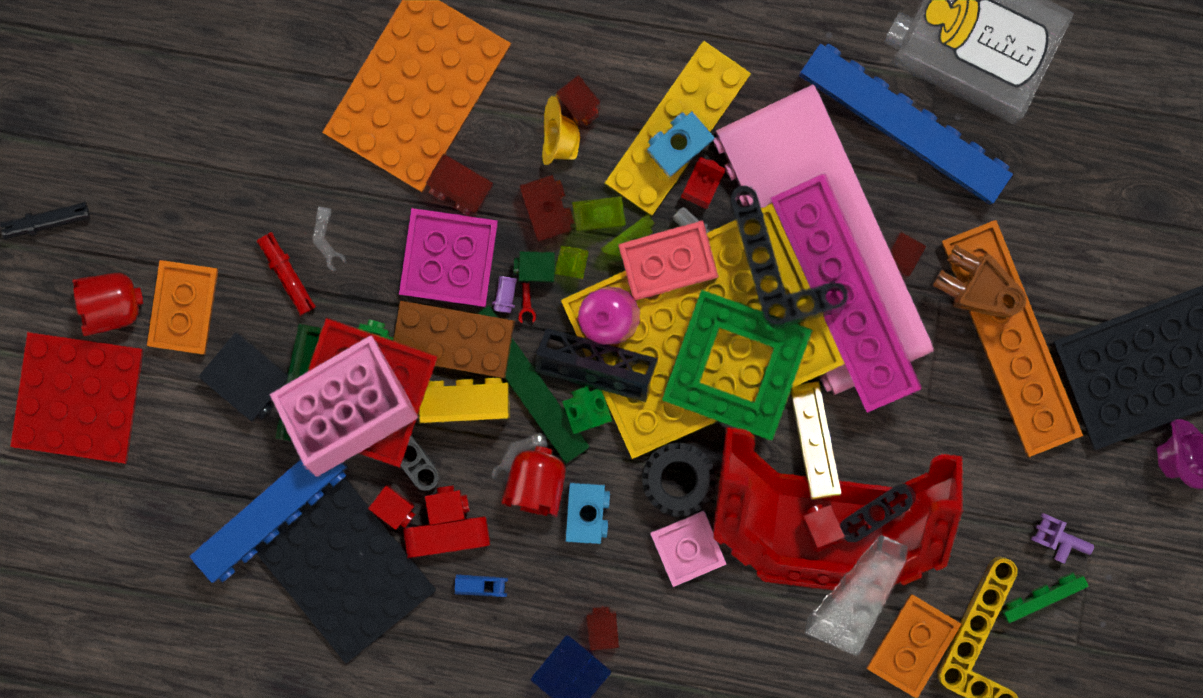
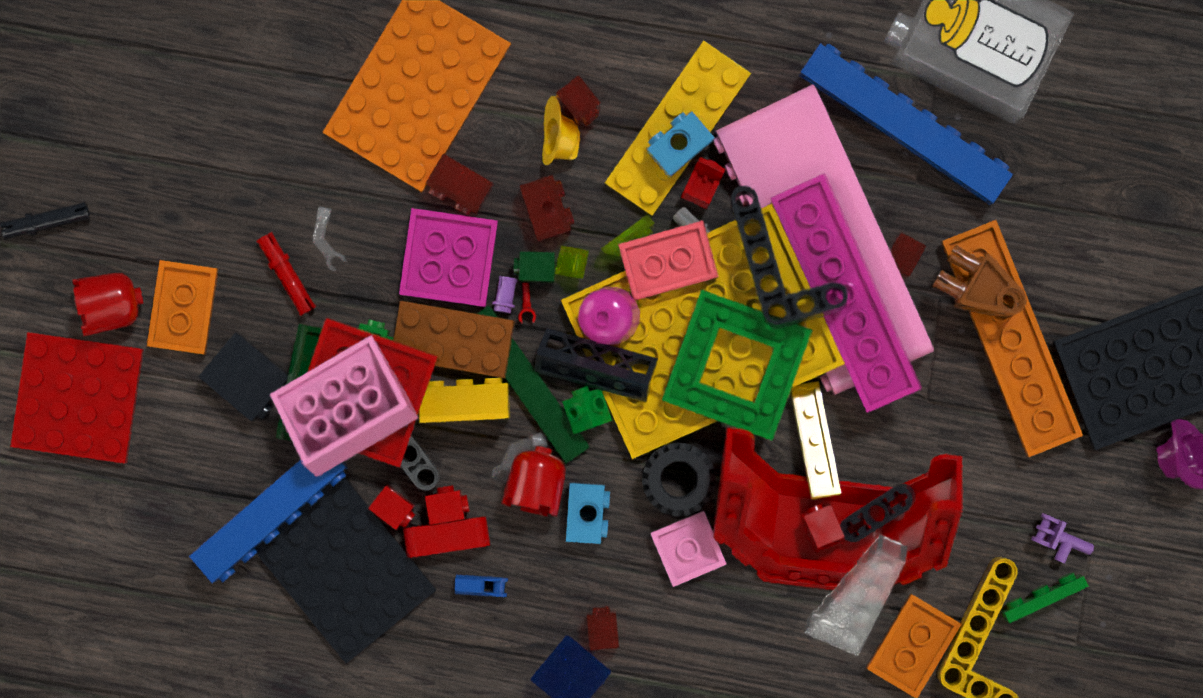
(598, 214): clear neon green slope -> none

